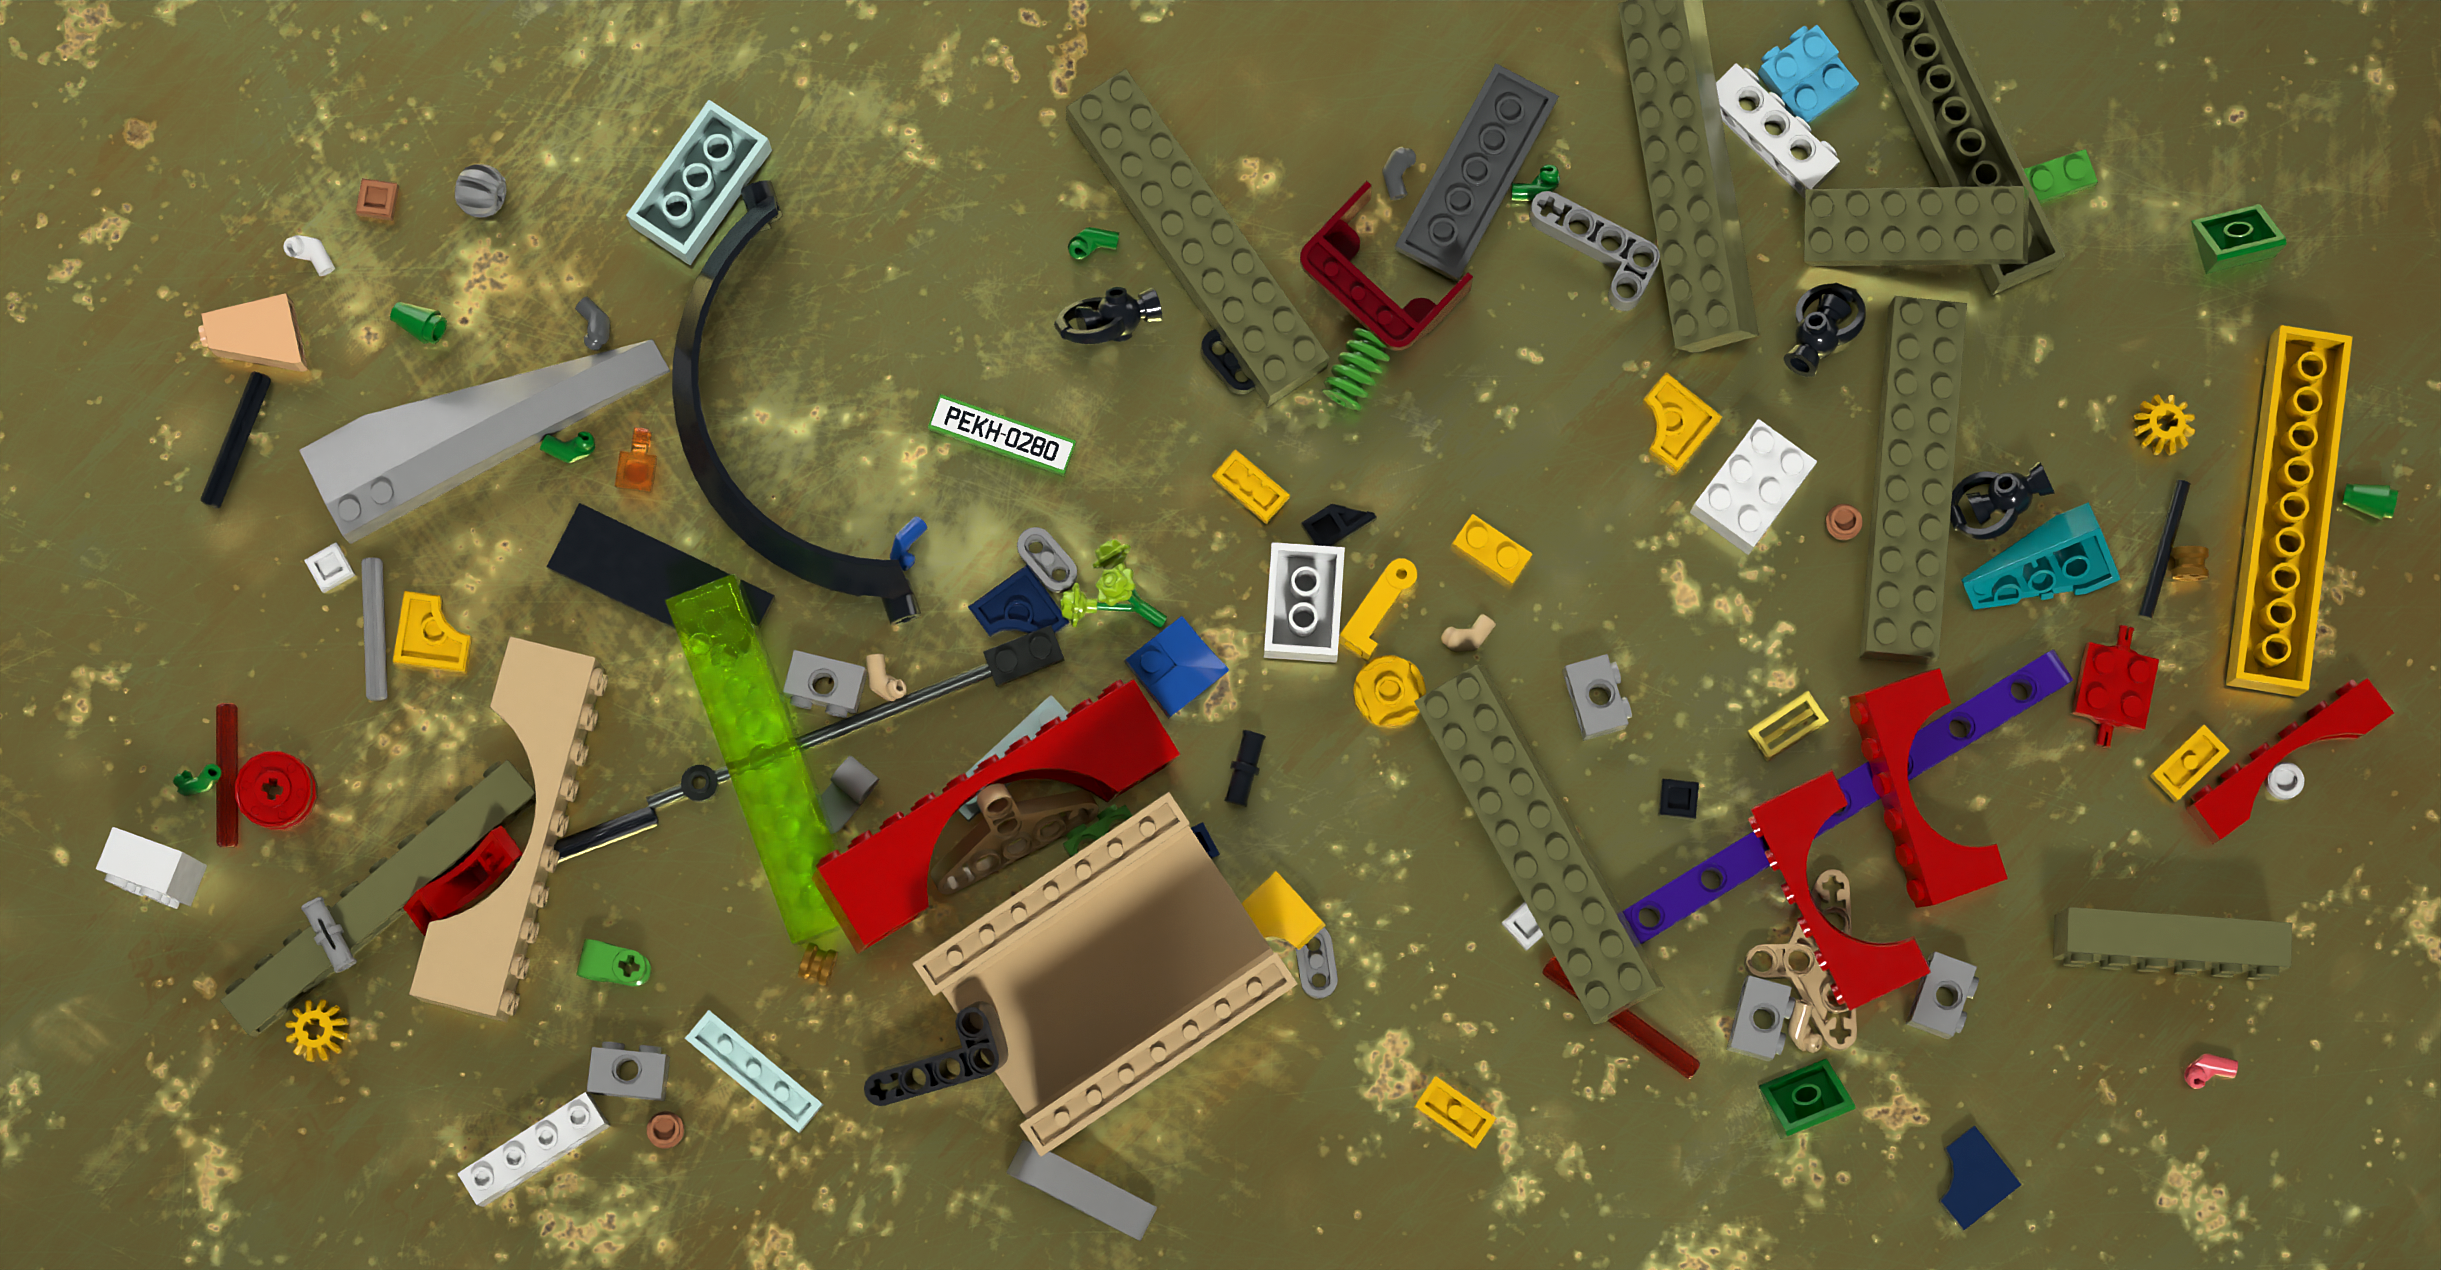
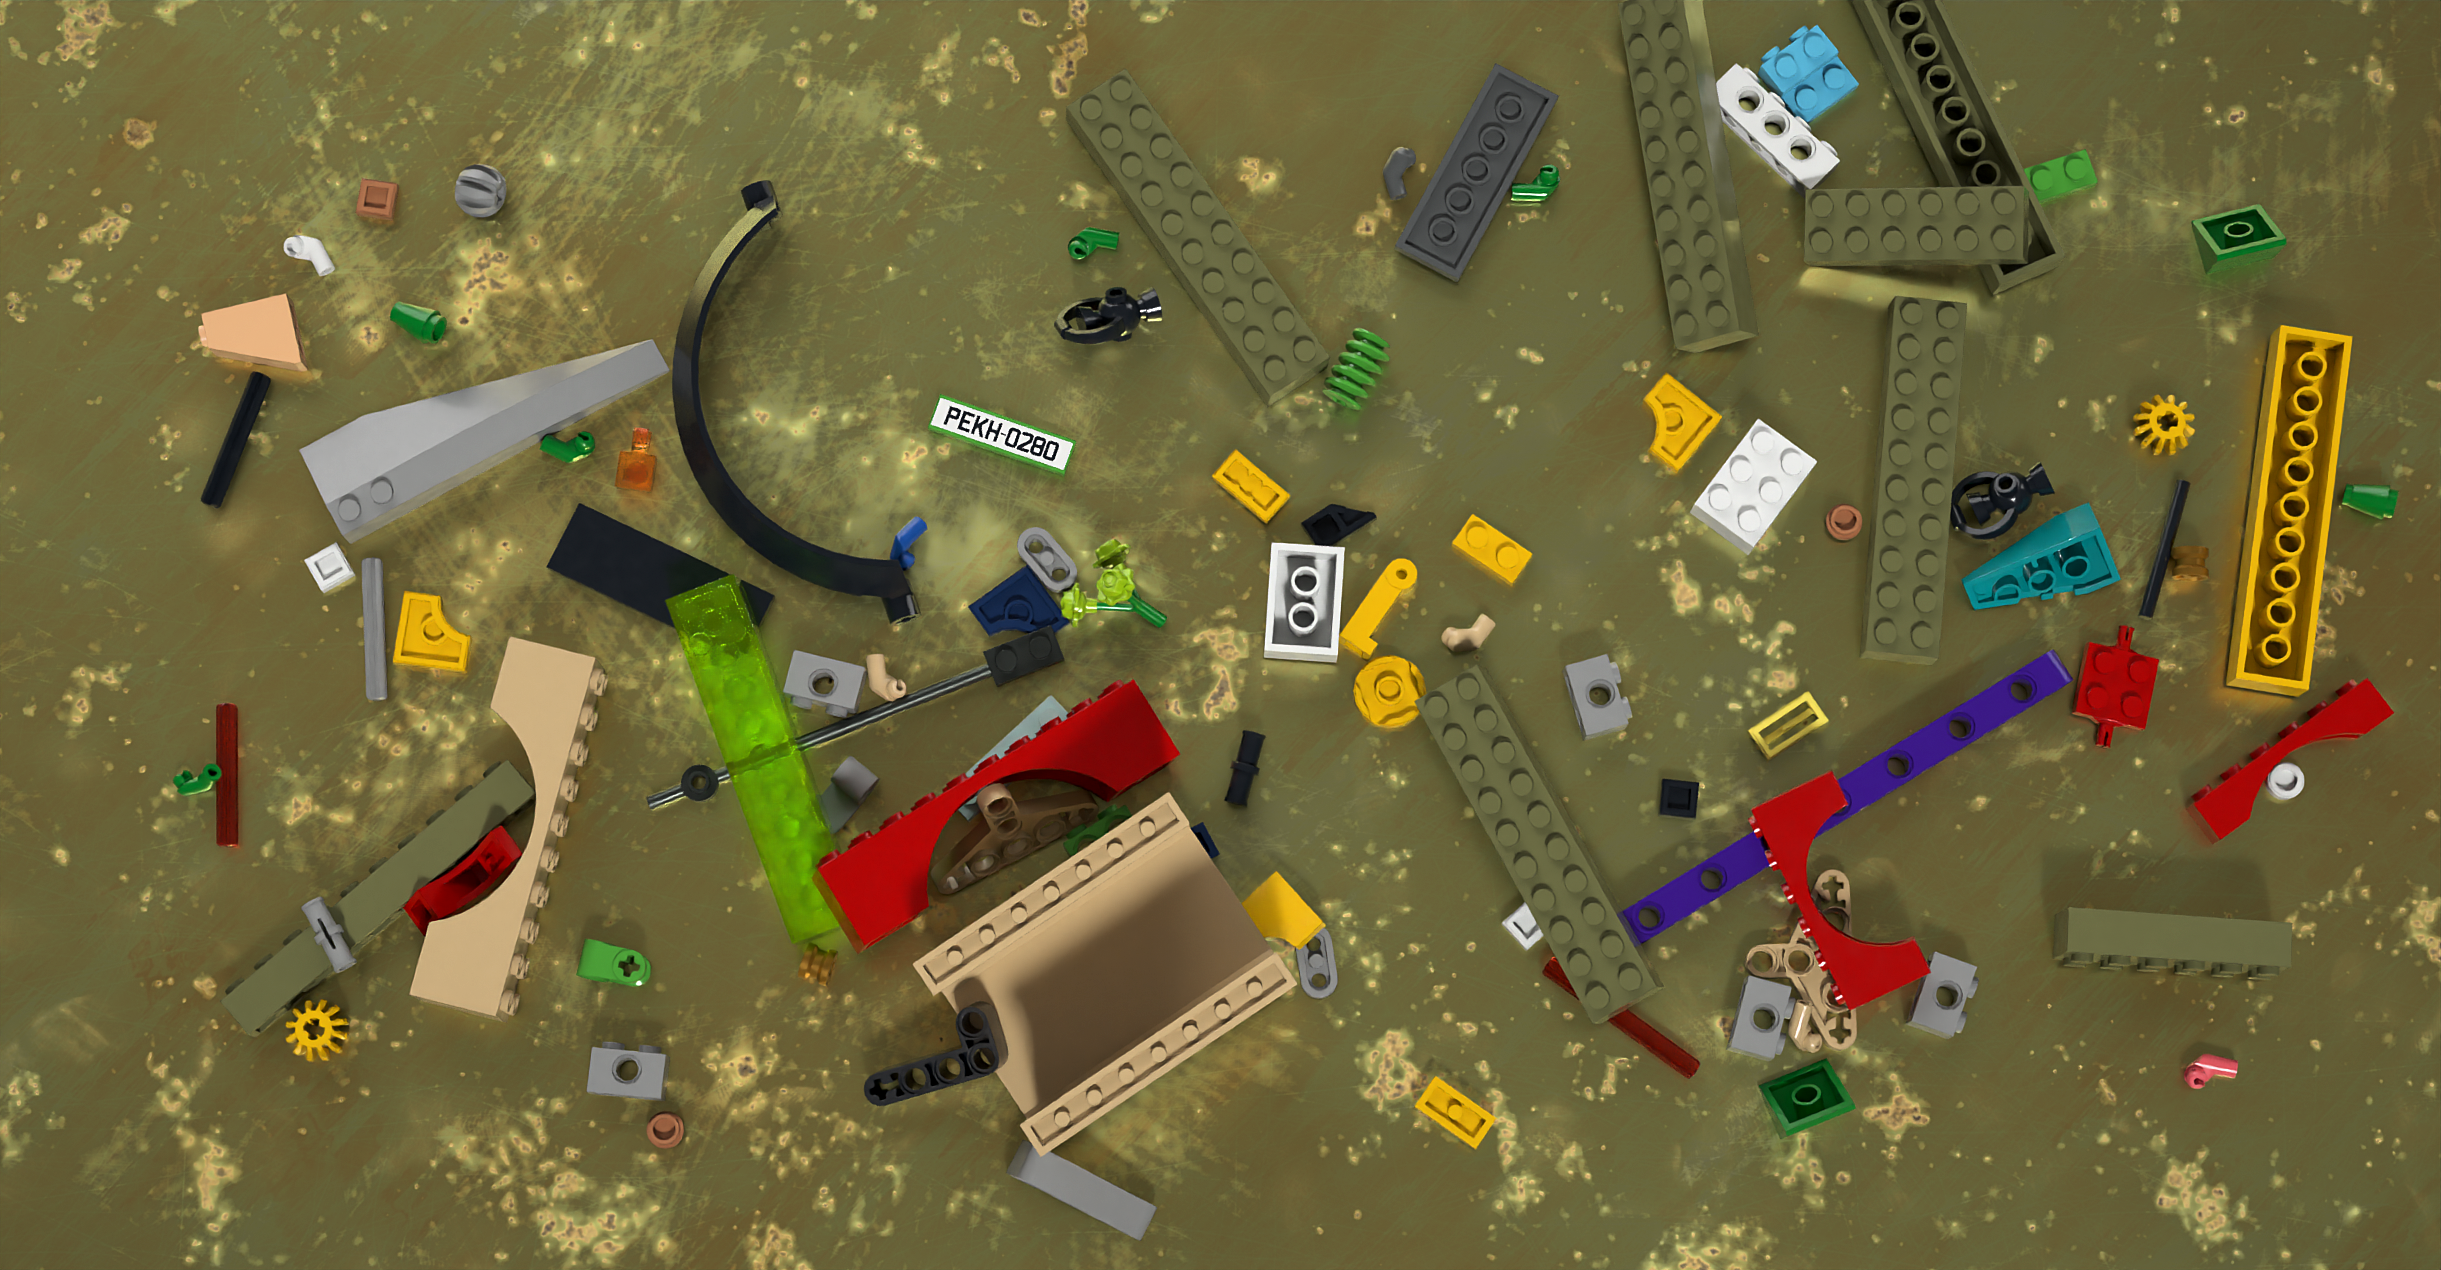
(150, 869): white brick -> none
(270, 770): red wheel -> none
(533, 1149): white brick -> none
(598, 323): dark grey arm -> none
(606, 833): black axle -> none
(699, 182): light aqua brick -> none
(754, 1071): light aqua plate -> none
(1175, 666): blue plate -> none
(1224, 365): black plate -> none
(1328, 262): dark red windscreen -> none
(1590, 244): light grey beam -> none
(1819, 331): black piece -> none
(1887, 725): red arch -> none
(1977, 1179): dark blue tile -> none
(2189, 763): yellow plate -> none

